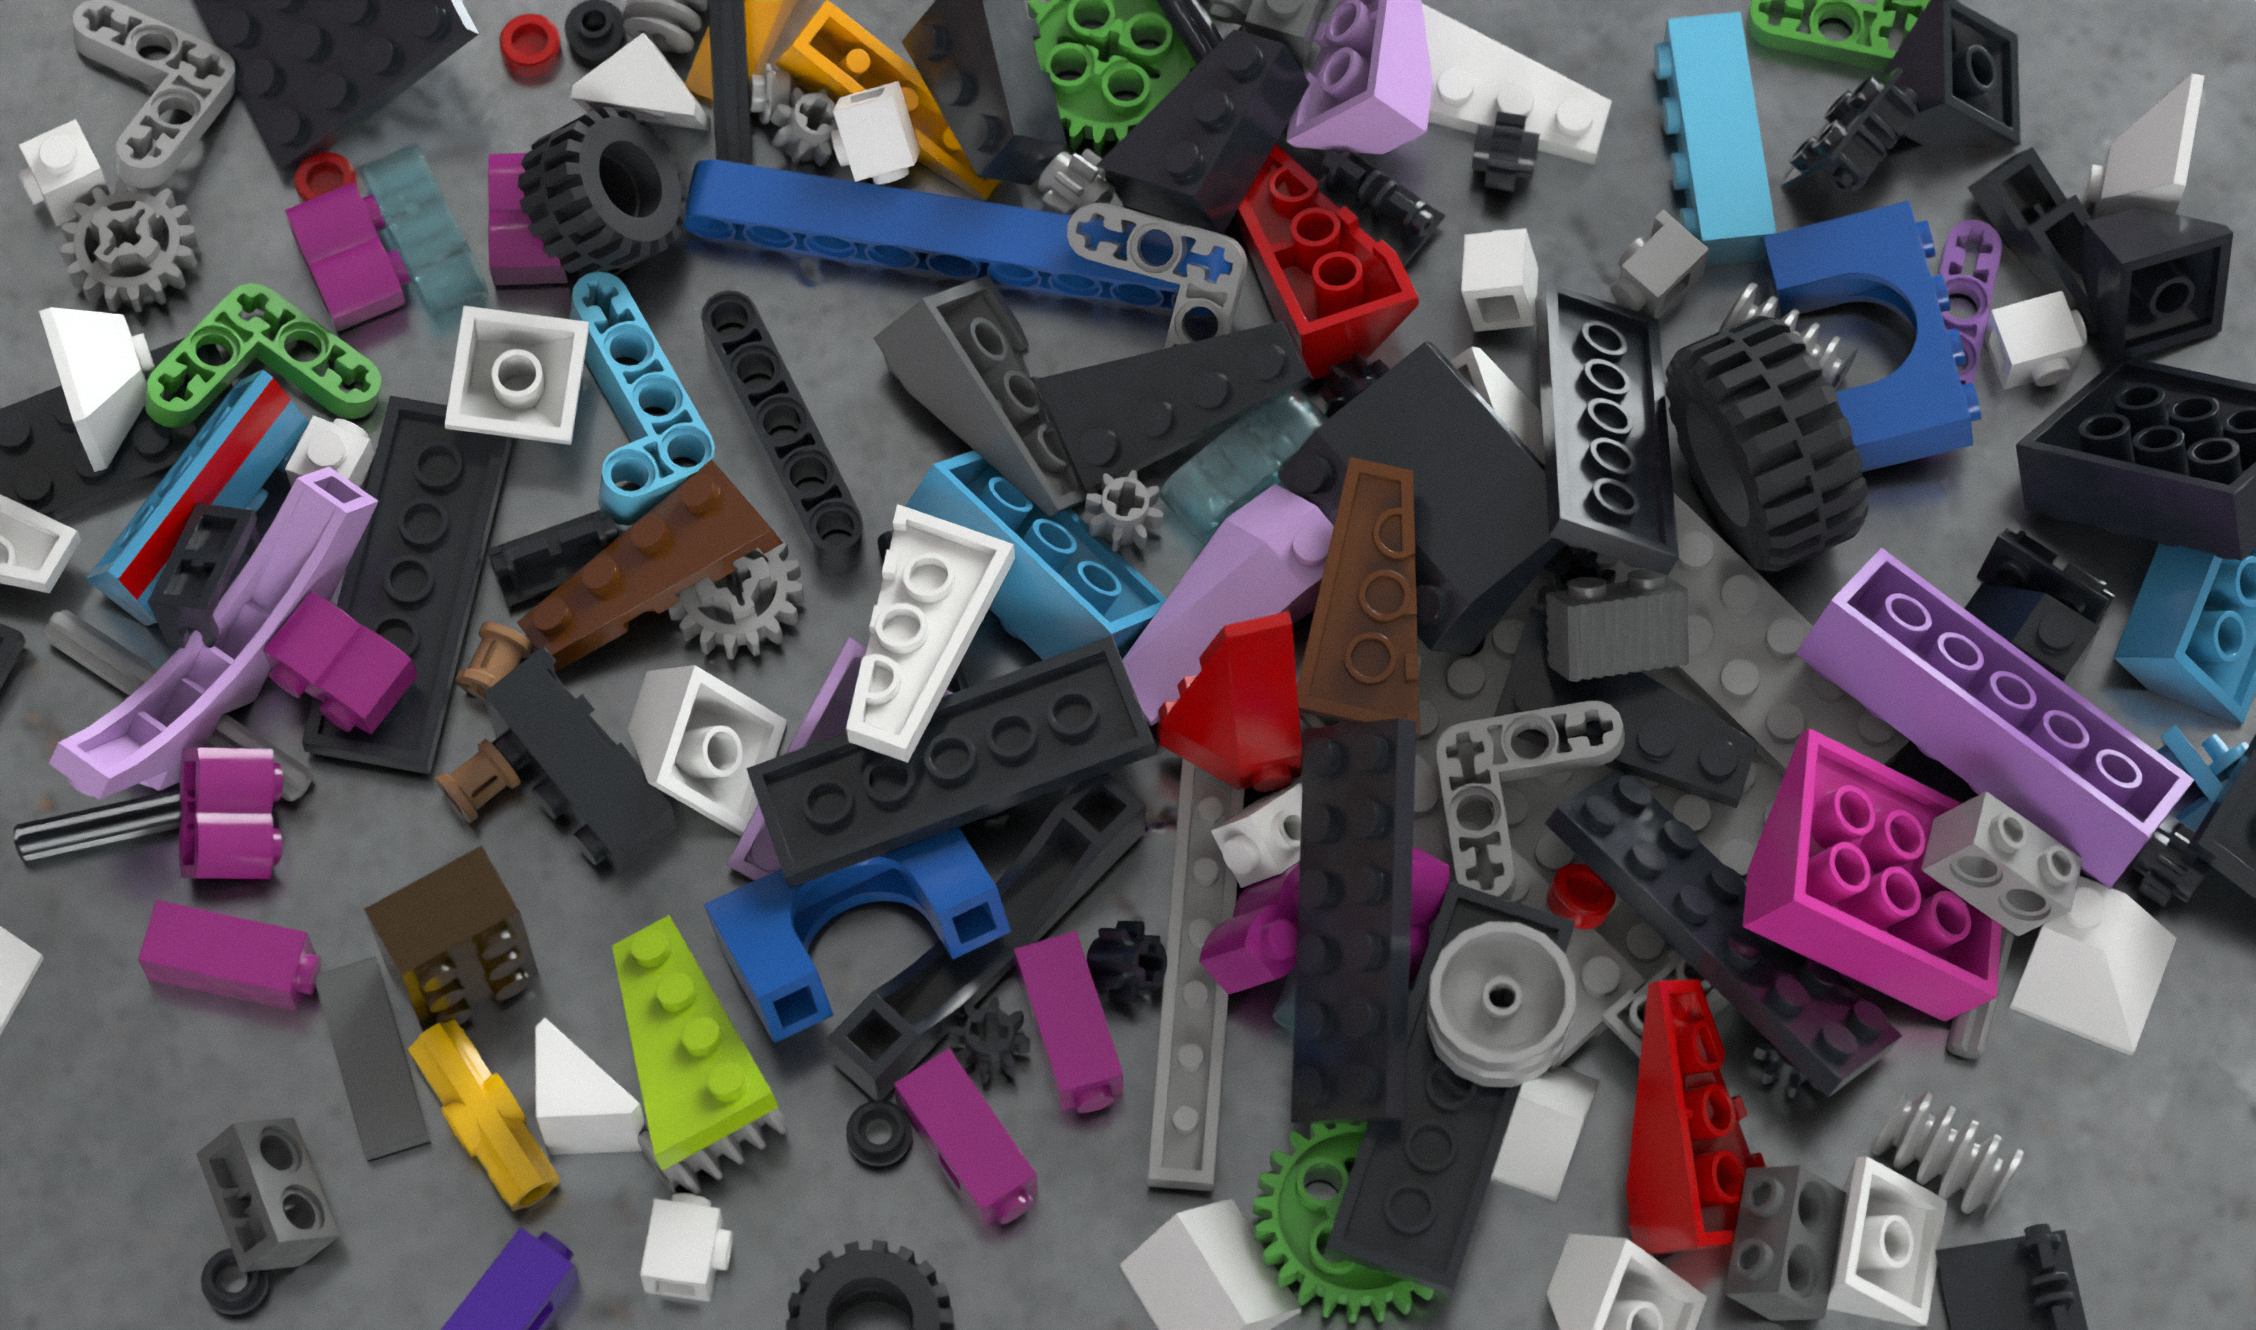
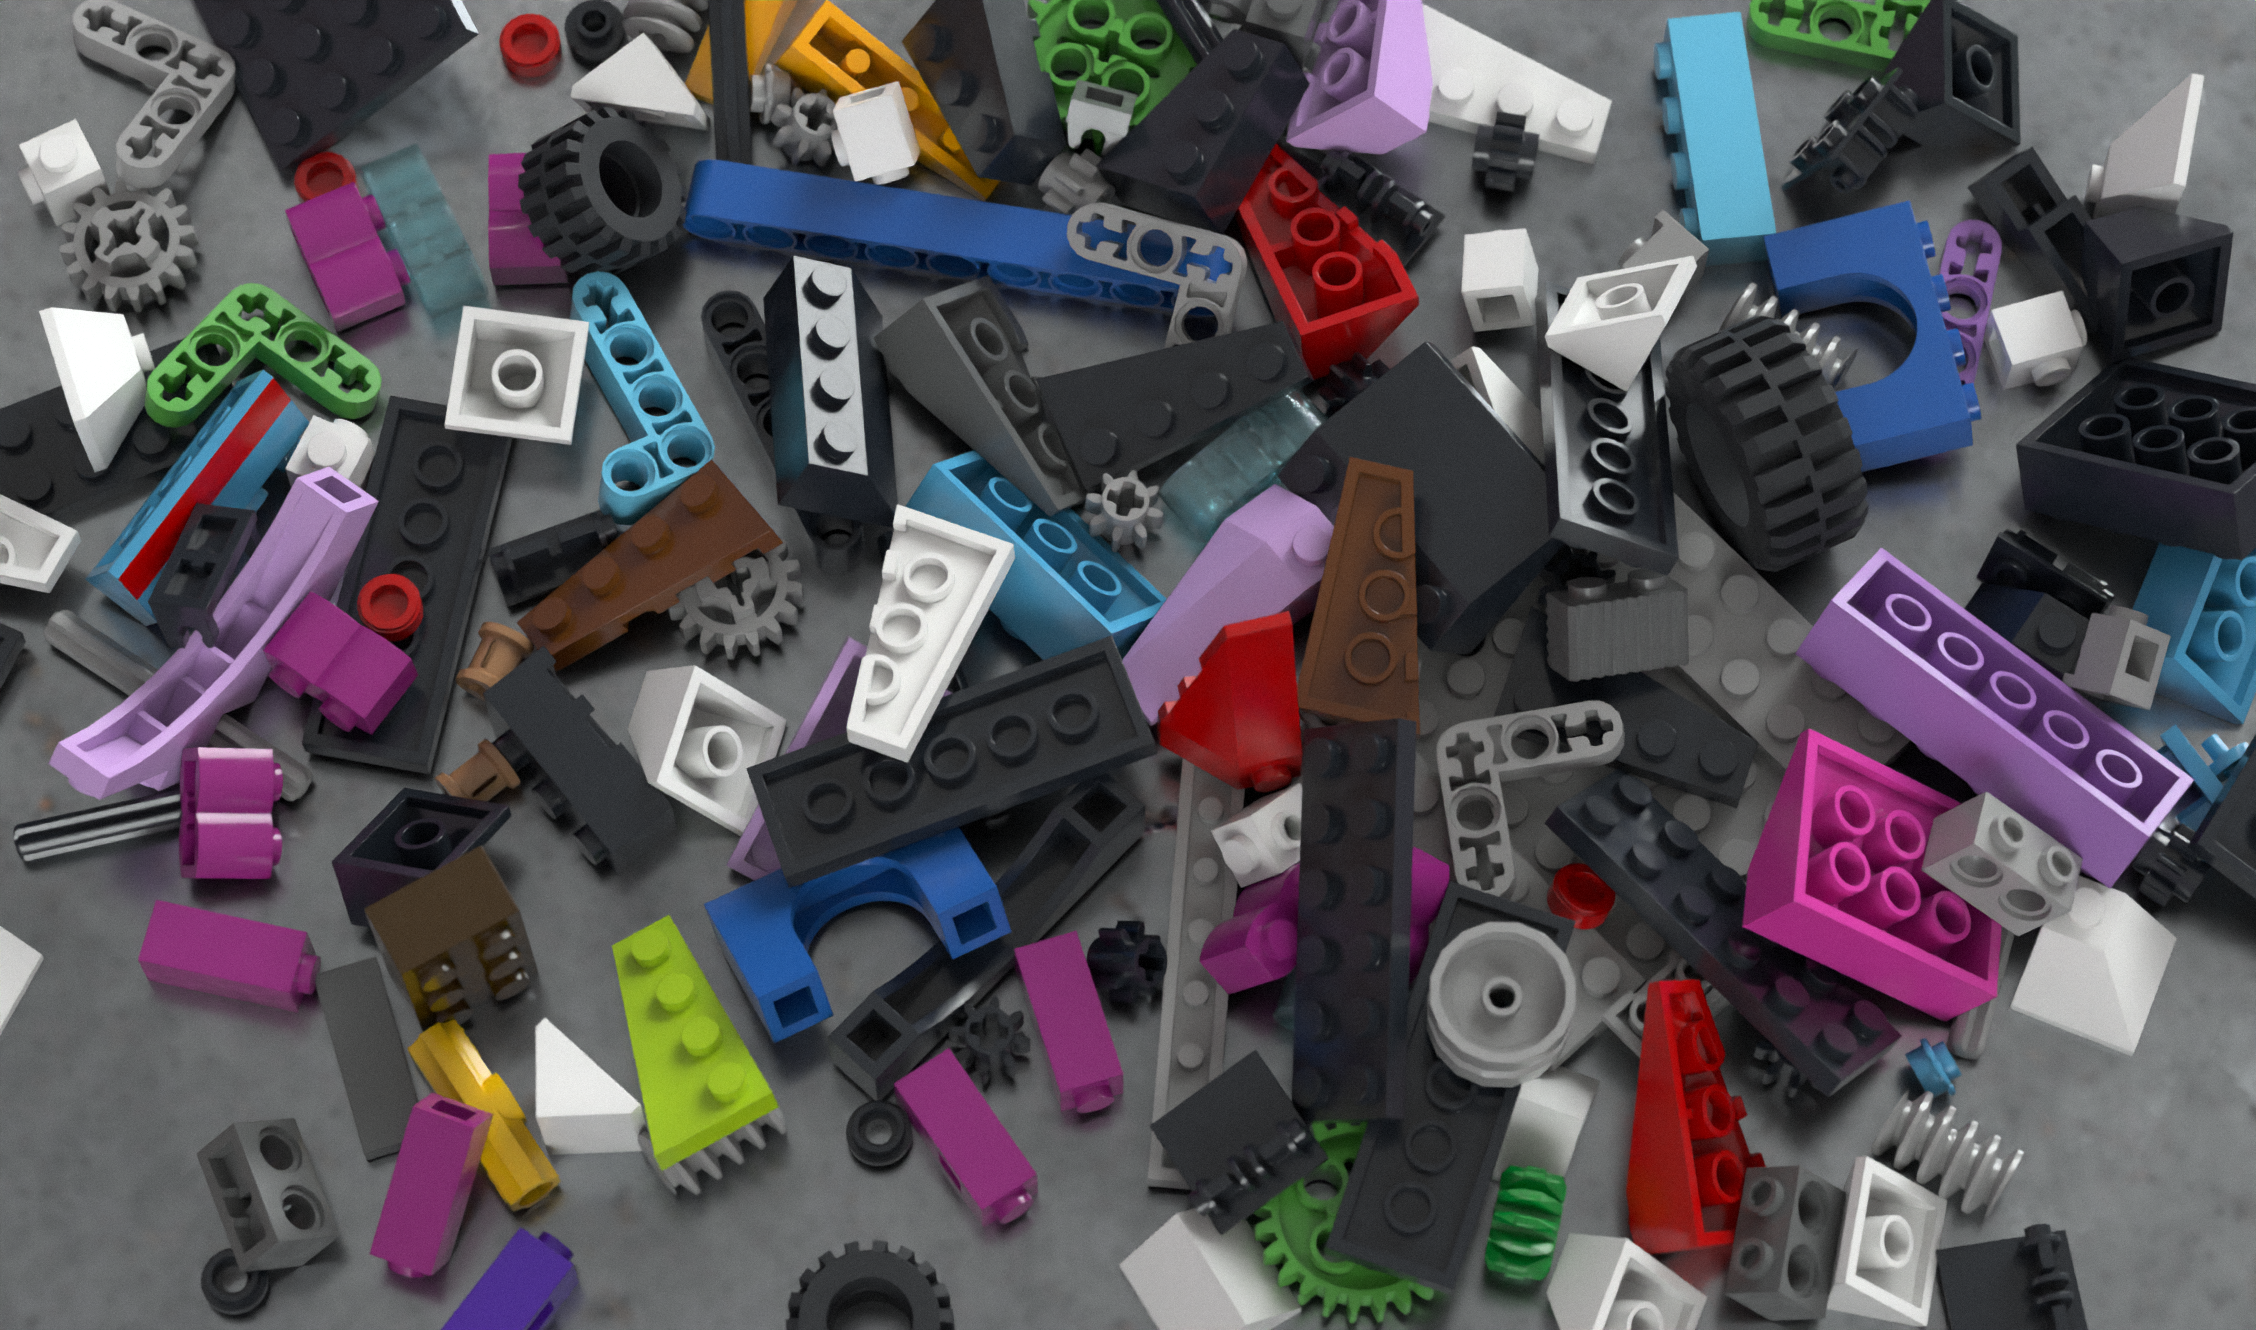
(390, 606): none -> red tile
(410, 840): none -> black slope
(430, 1185): none -> magenta brick
(685, 1248): white brick -> none
(829, 395): none -> black slope
(1099, 109): none -> tile
(1238, 1142): none -> black hinge
(1525, 1222): none -> green gear
(1618, 317): none -> white slope
(1934, 1067): none -> dark azure plate
(2120, 659): none -> light grey brick

